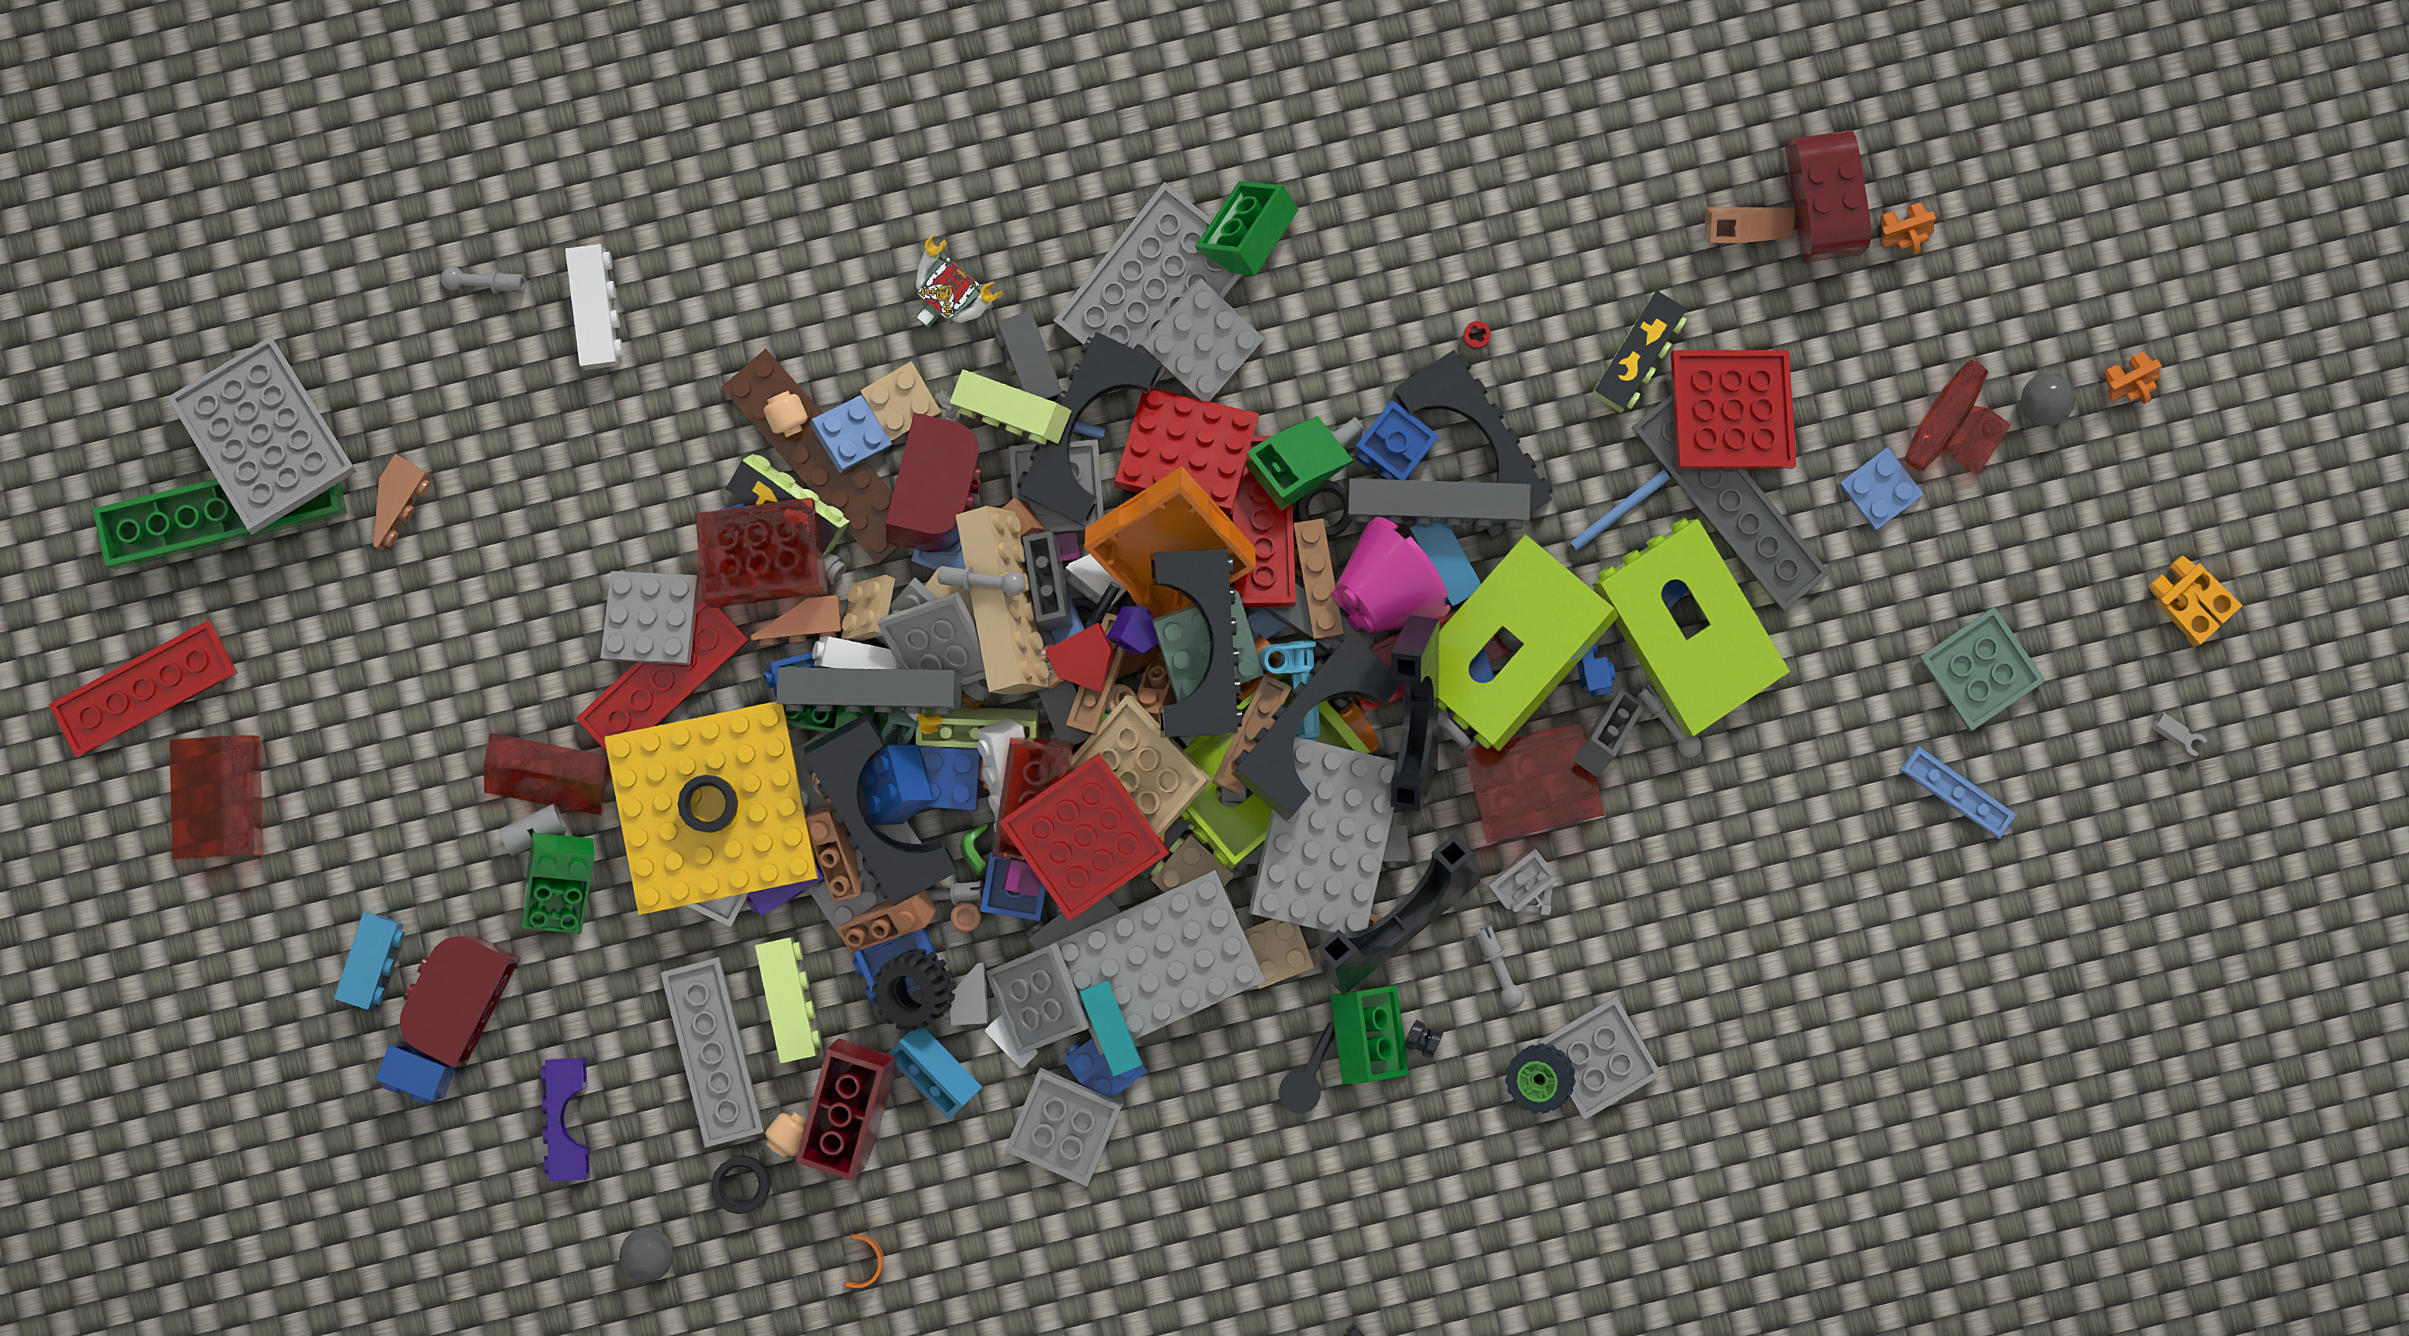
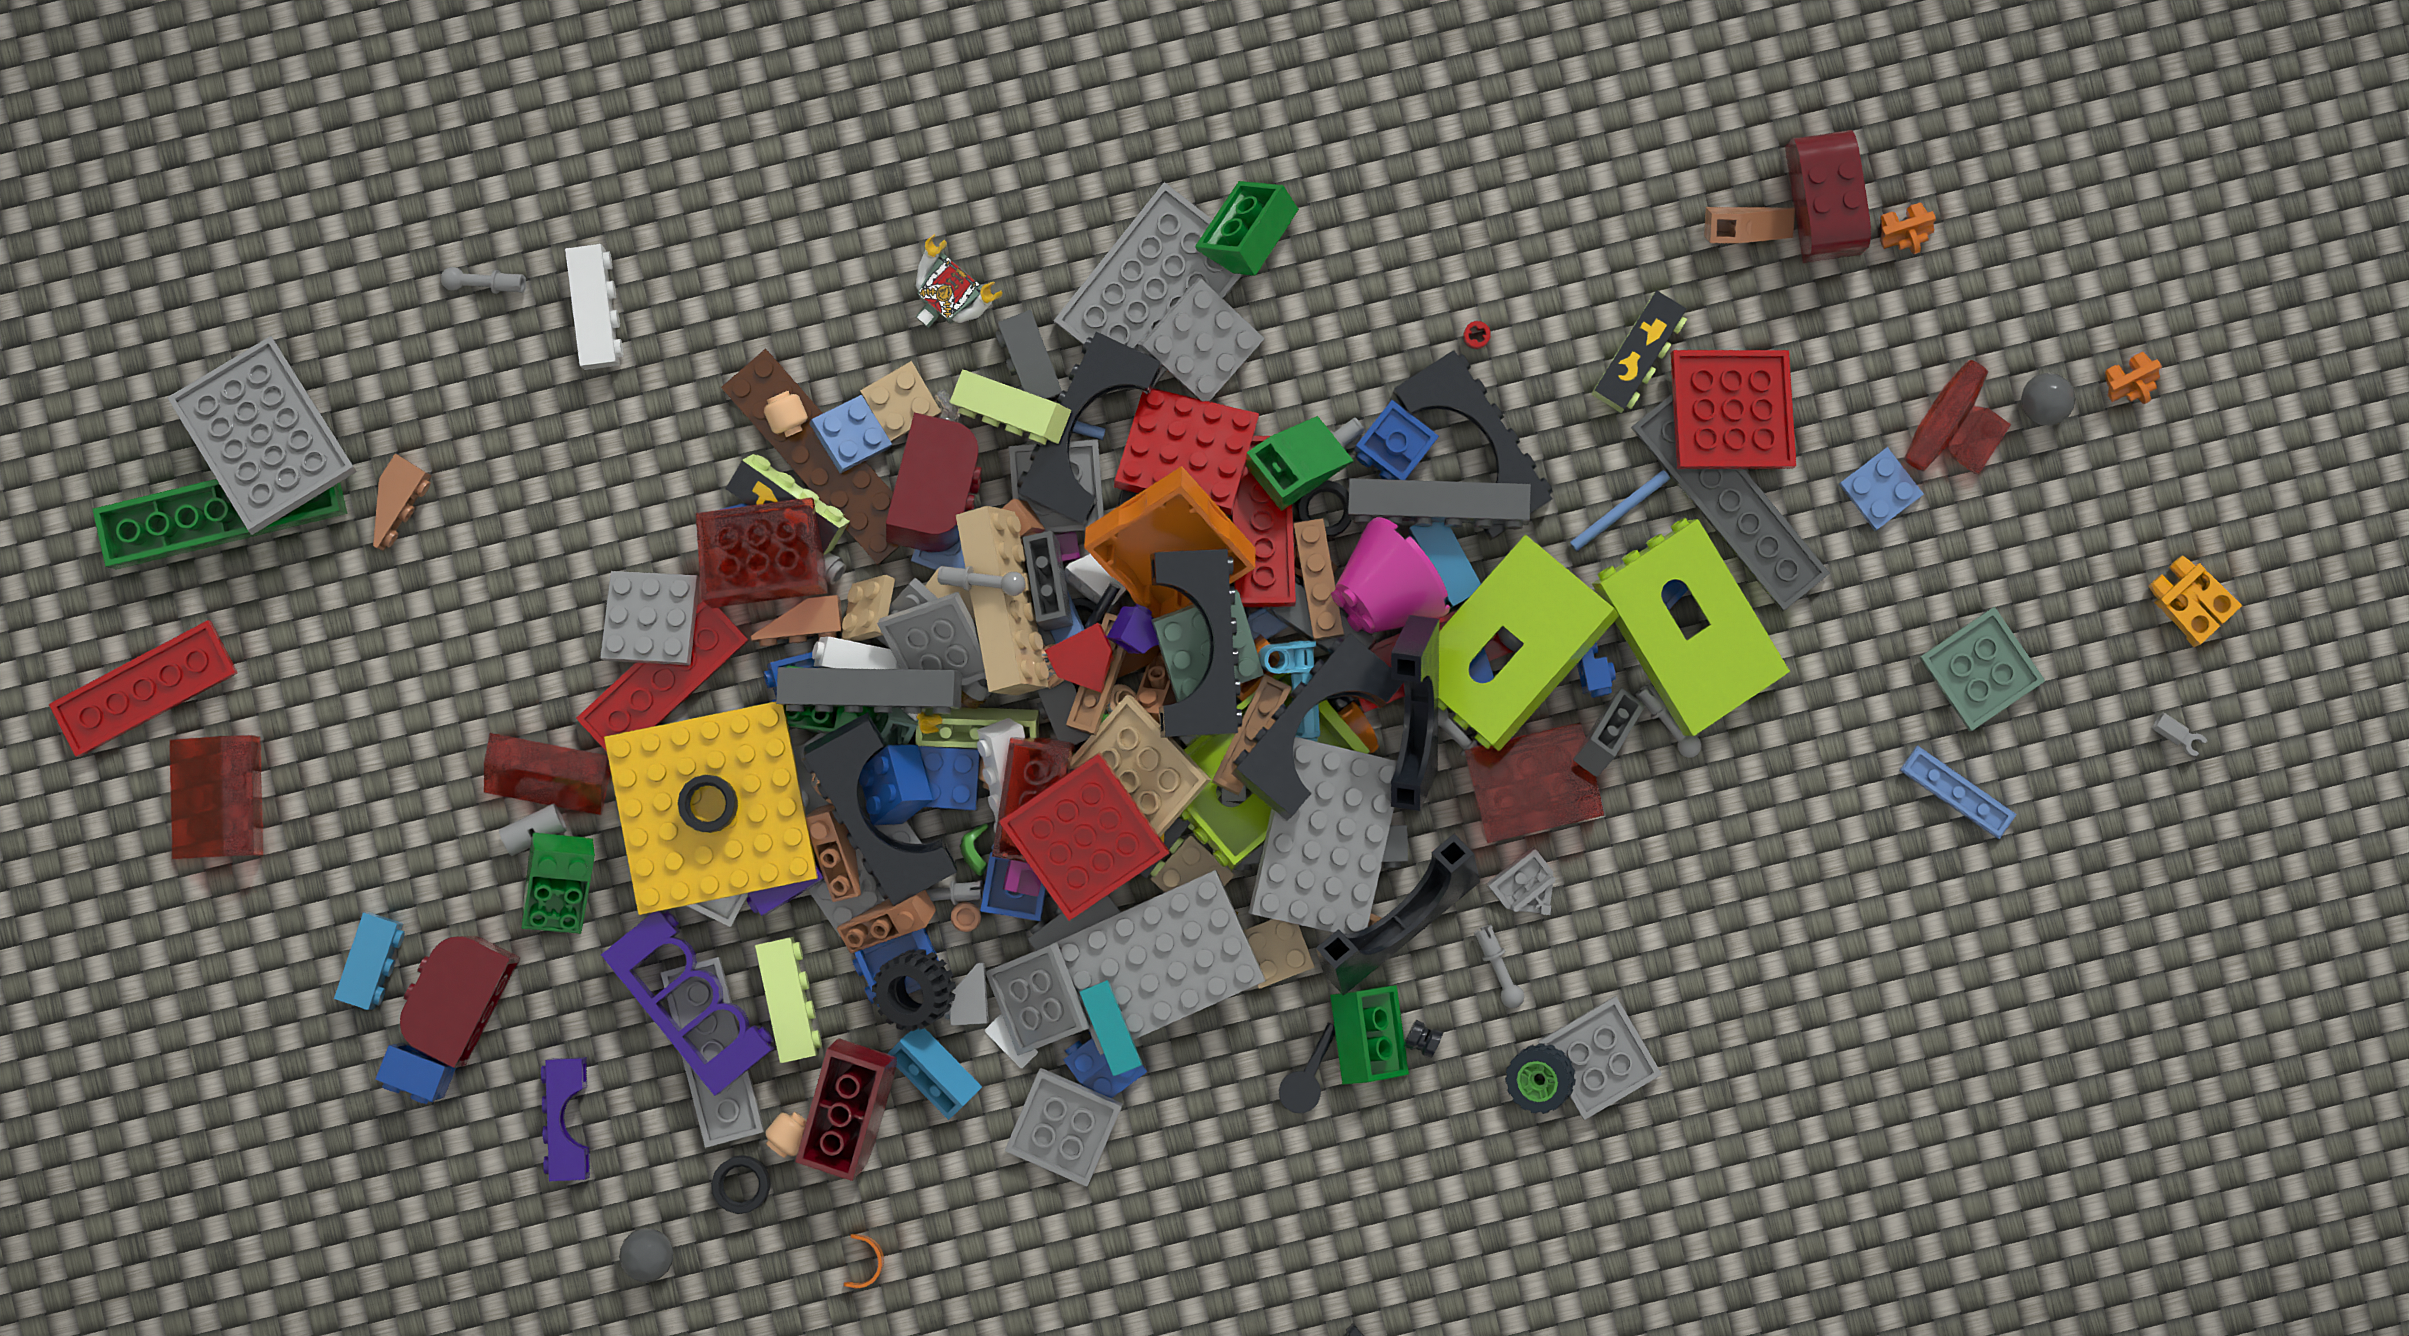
(641, 943): none -> dark purple fence

